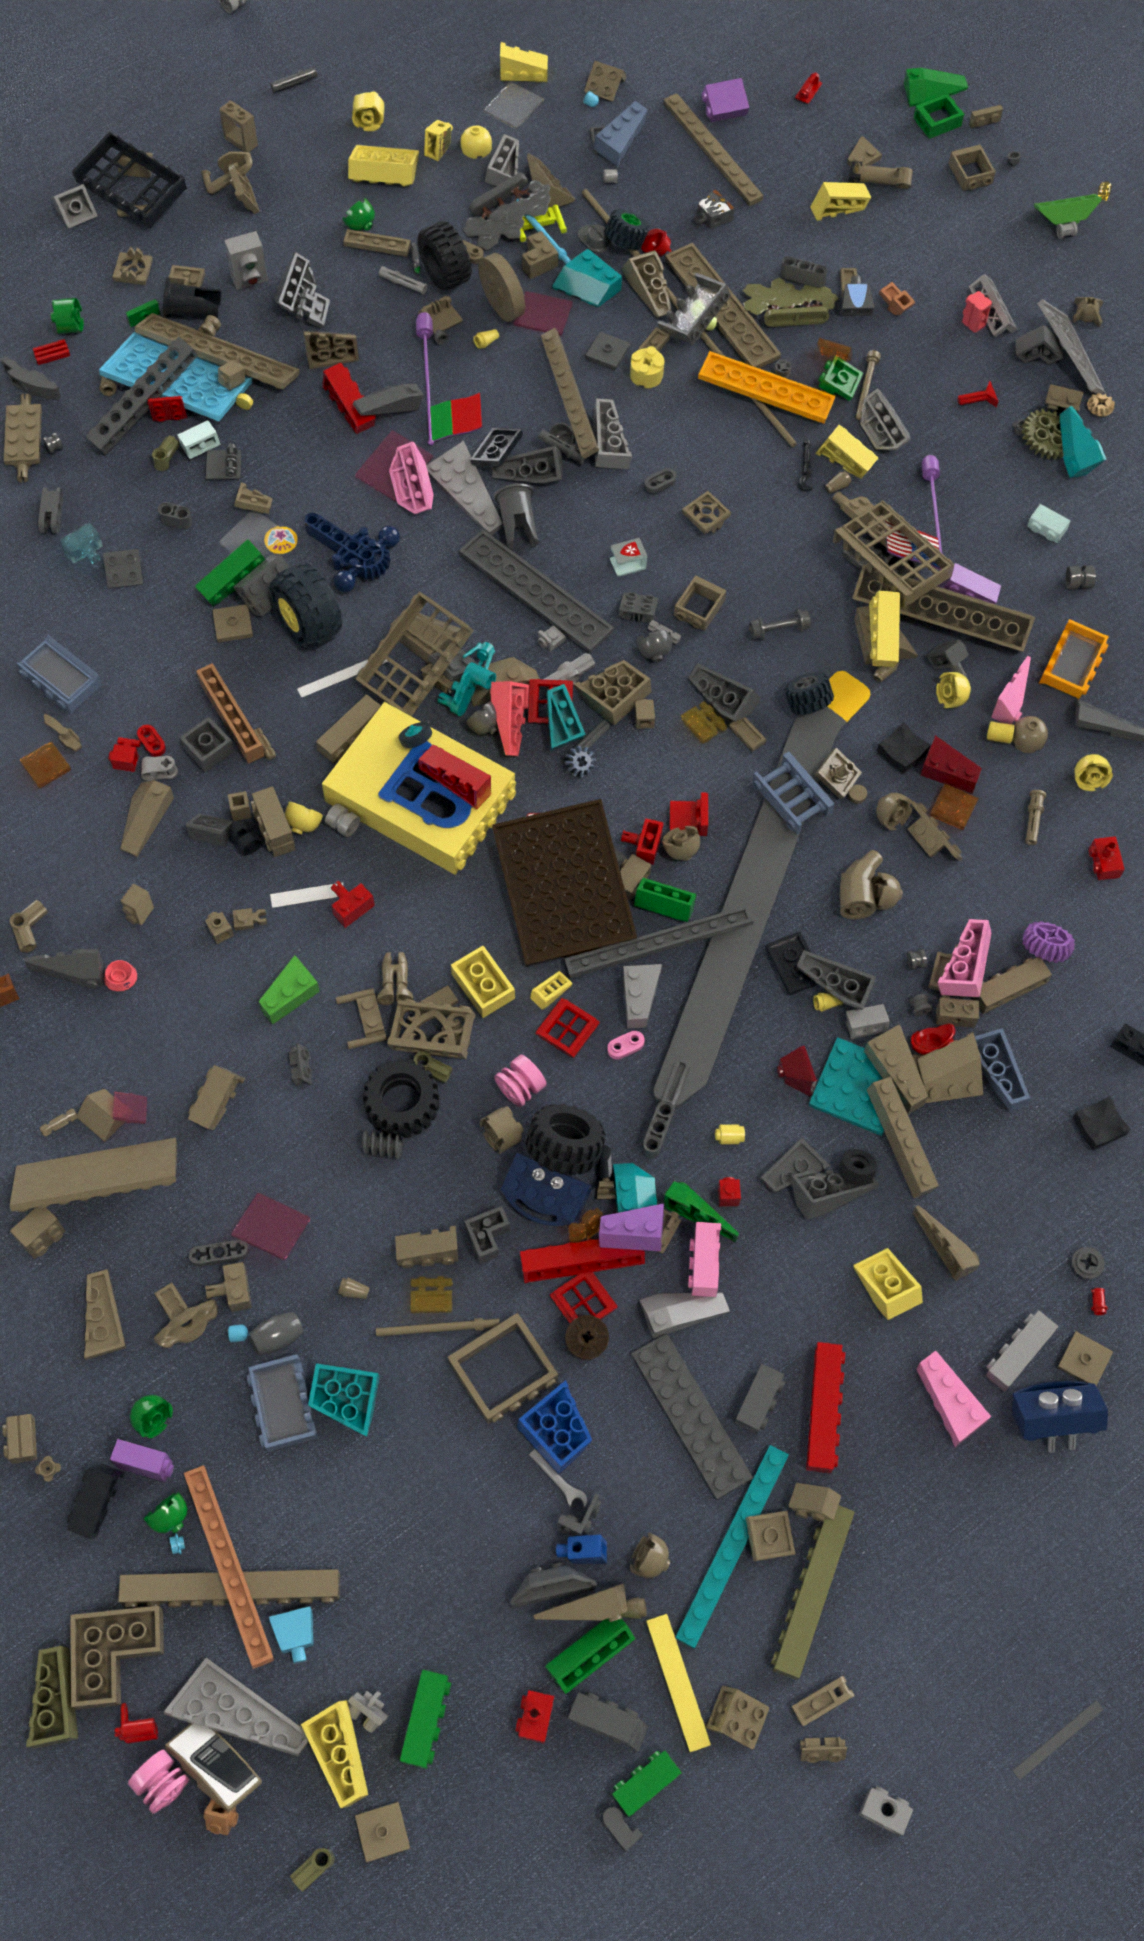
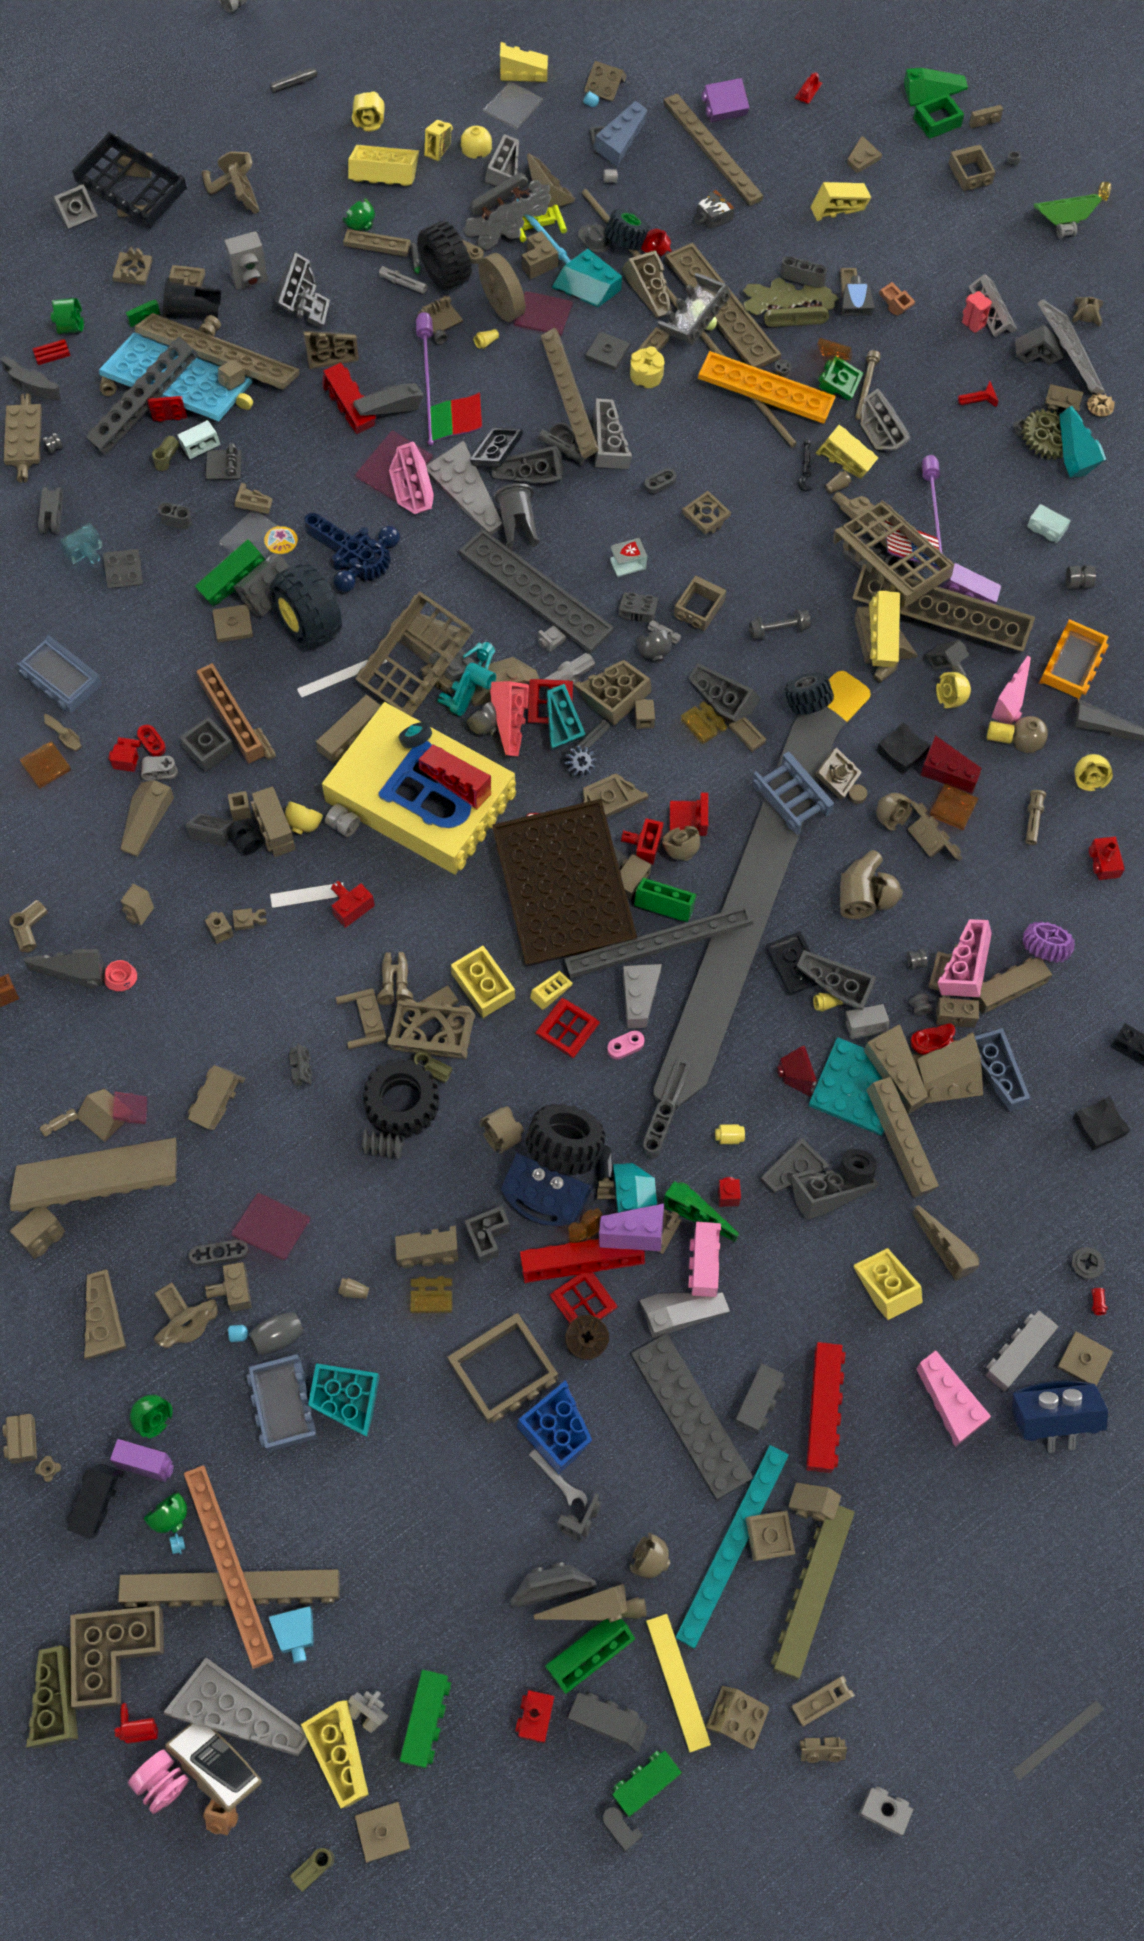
(243, 137): dark tan window -> none
(288, 991): bright green wedge -> none
(479, 1324): dark tan bar -> none
(520, 1080): bright pink wheel -> none
(592, 1552): blue torso -> none
(615, 794): none -> dark tan wing
(898, 177): dark tan piece -> none

